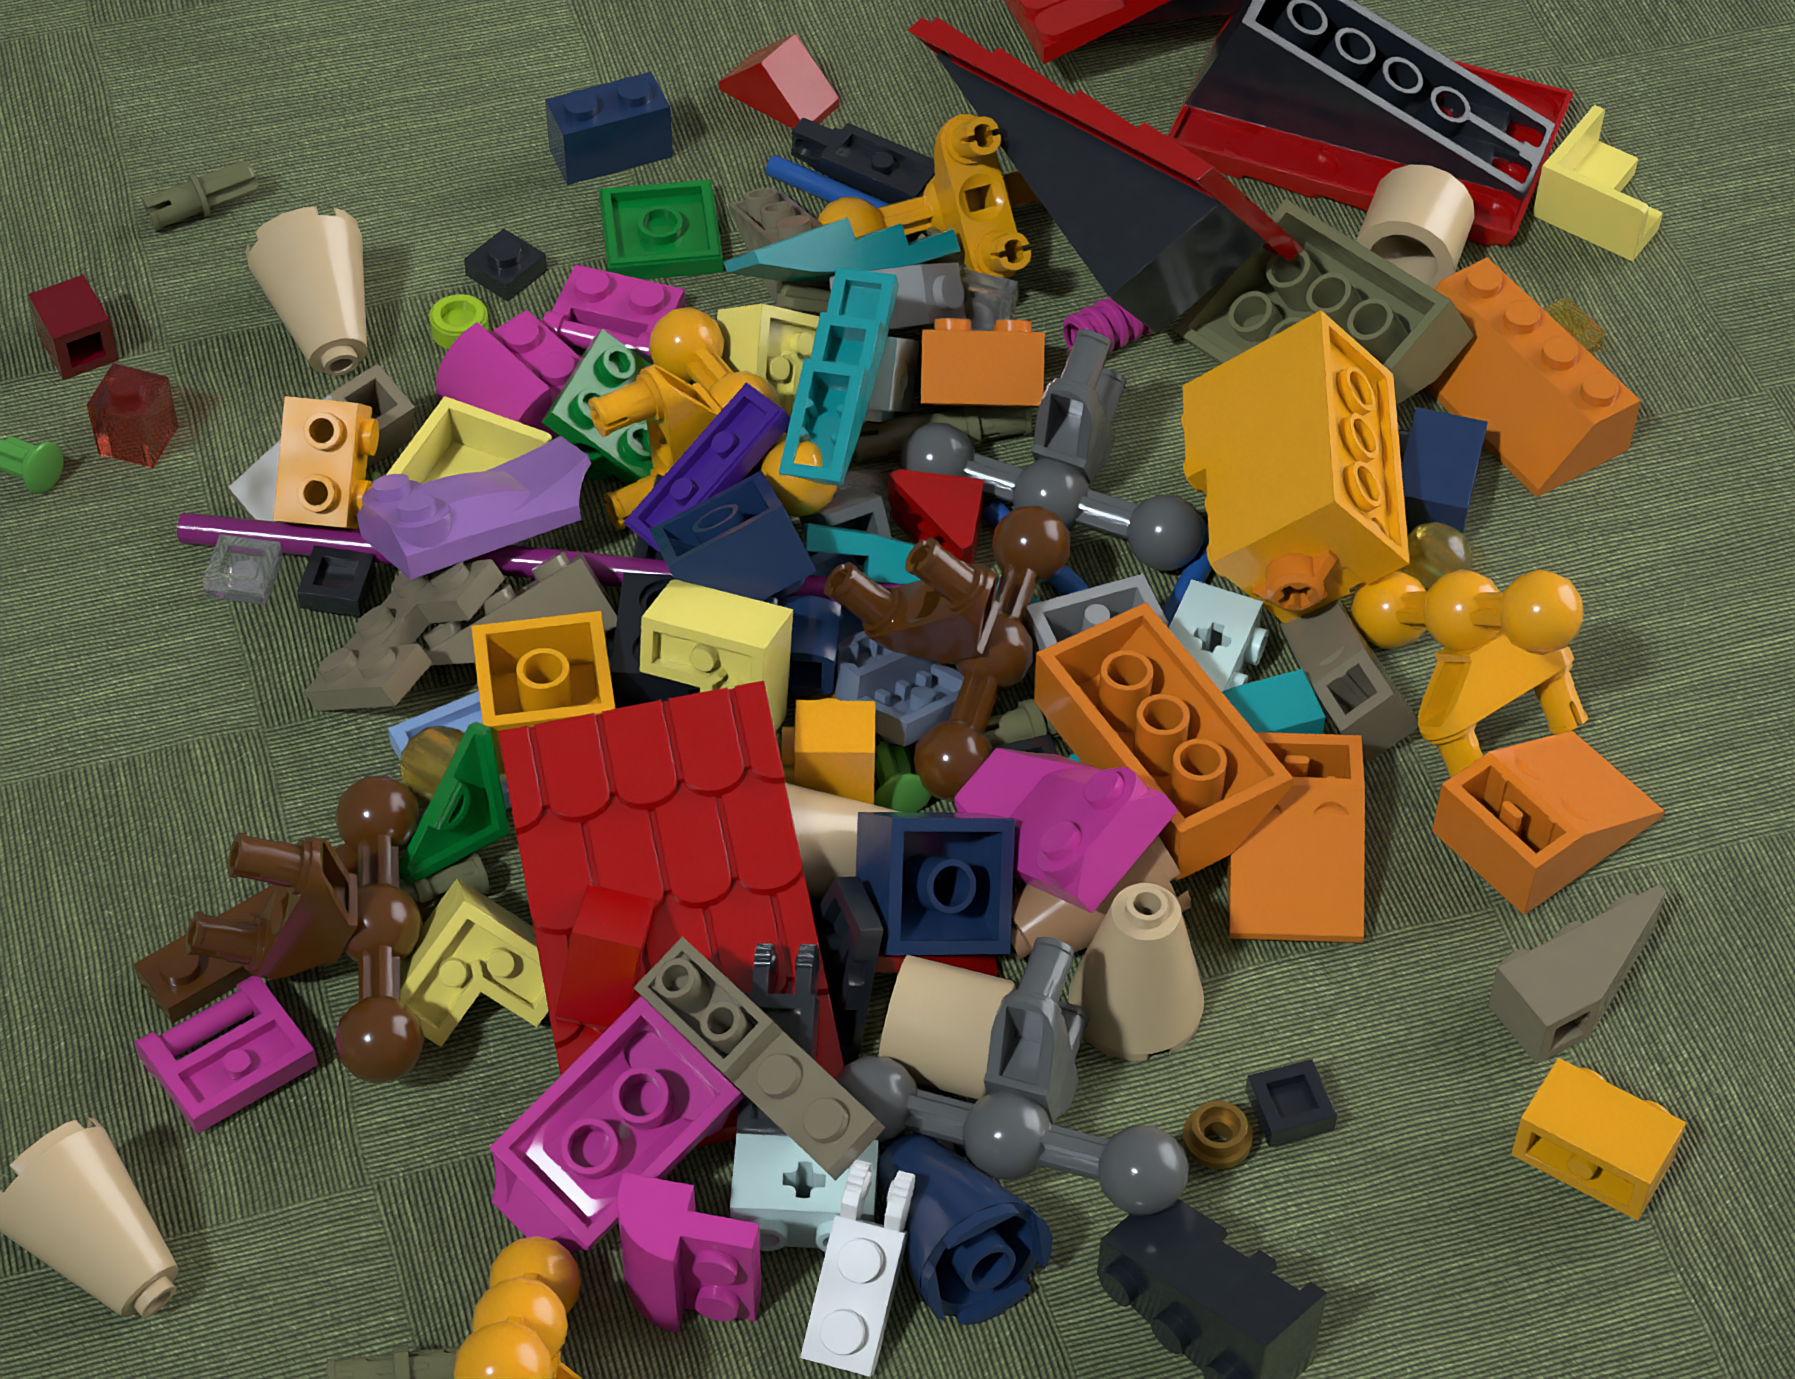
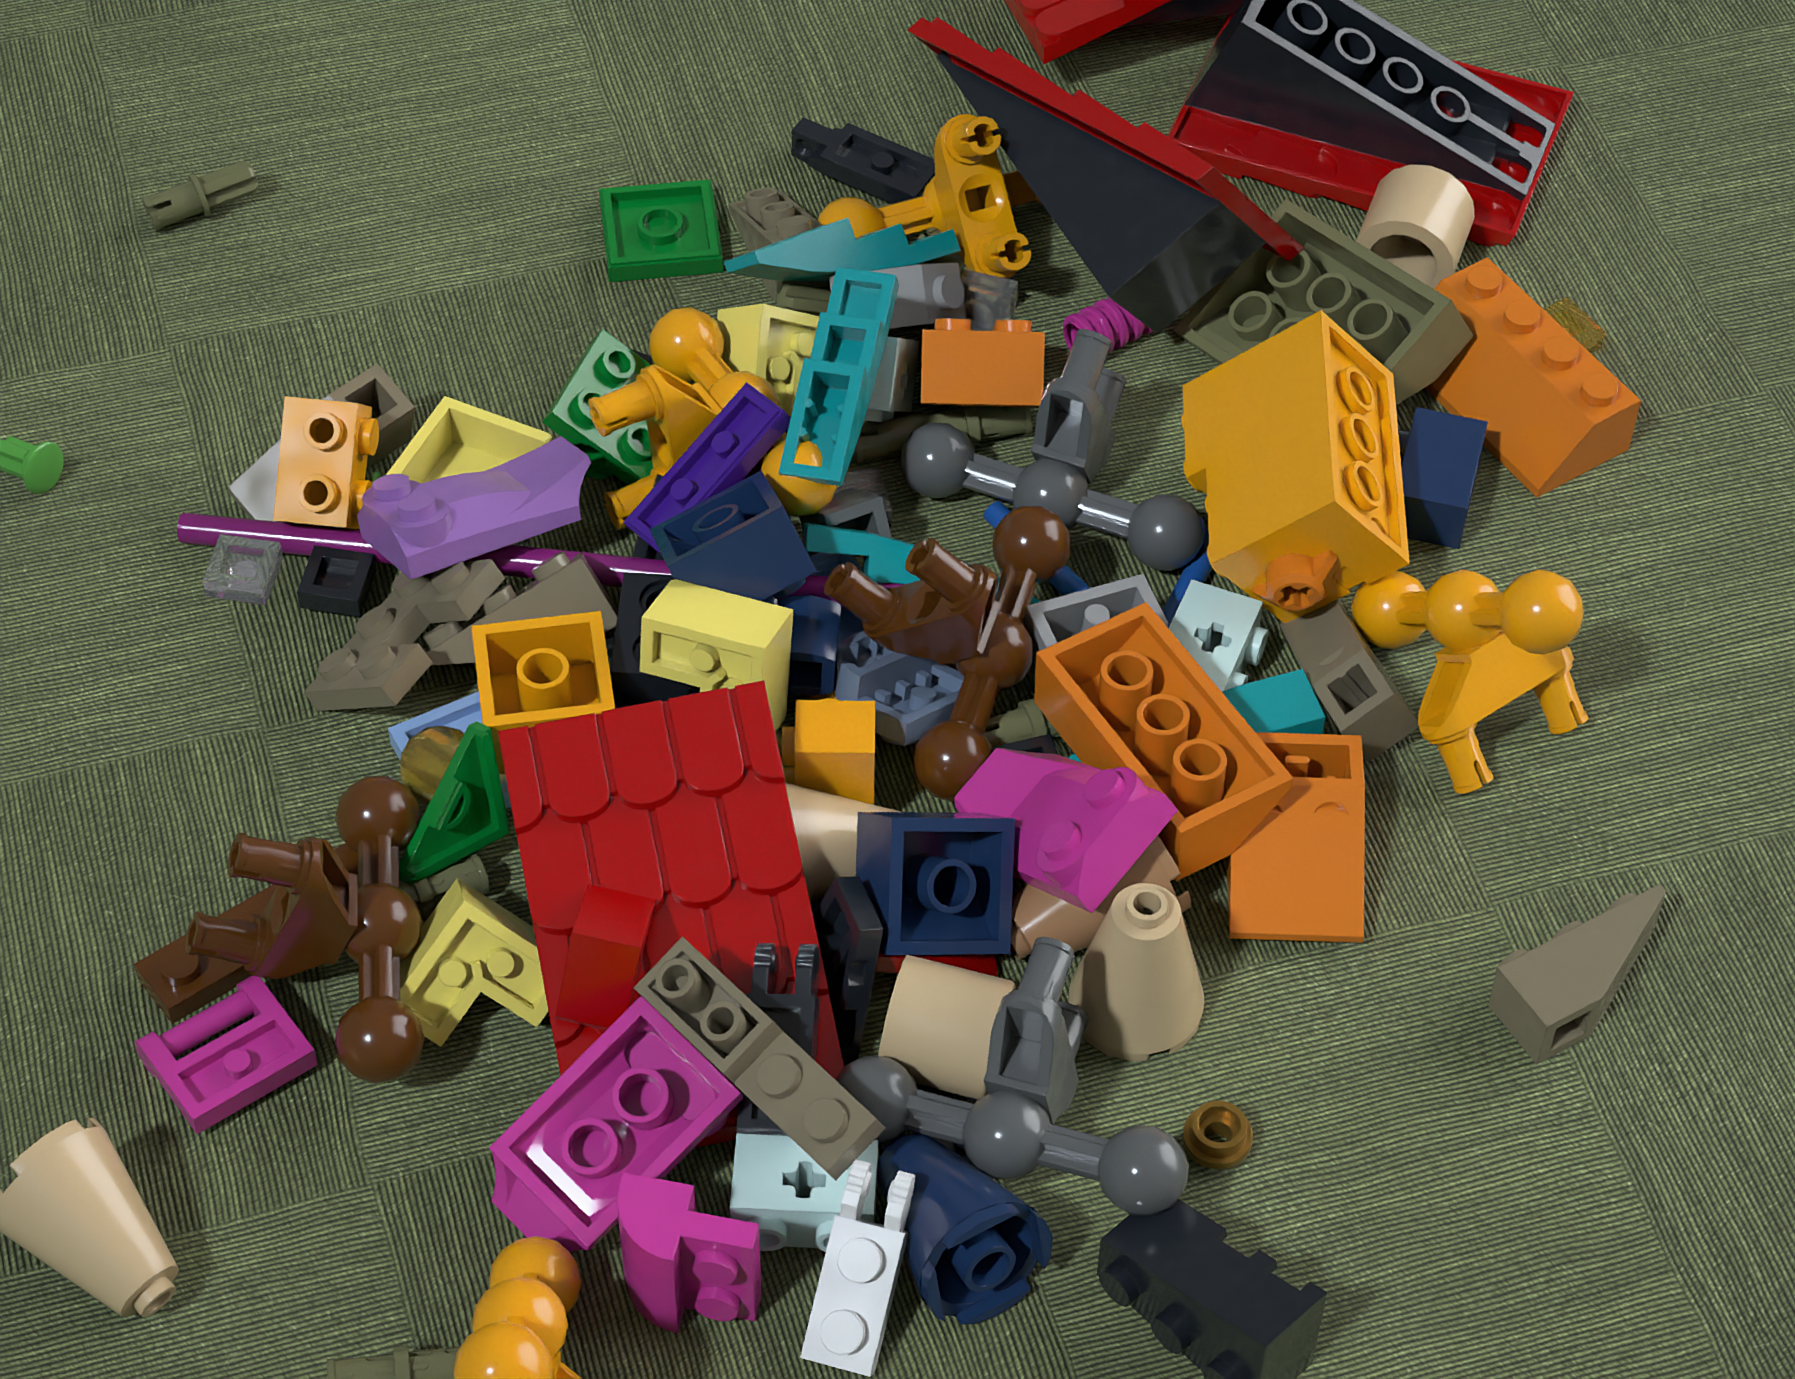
(73, 327): dark red brick -> none
(132, 415): clear red brick -> none
(316, 284): tan cone -> none
(454, 316): lime tile -> none
(505, 264): black plate -> none
(508, 370): dark pink brick -> none
(609, 128): dark blue brick -> none
(610, 302): dark pink plate -> none
(782, 83): slope -> none
(815, 183): blue bar -> none
(899, 785): bright green piece -> none
(938, 508): red slope -> none
(1290, 1103): black plate -> none
(1436, 551): clear yellow piece -> none
(1539, 815): orange slope -> none
(1583, 192): light yellow panel -> none
(1598, 1138): light orange brick -> none

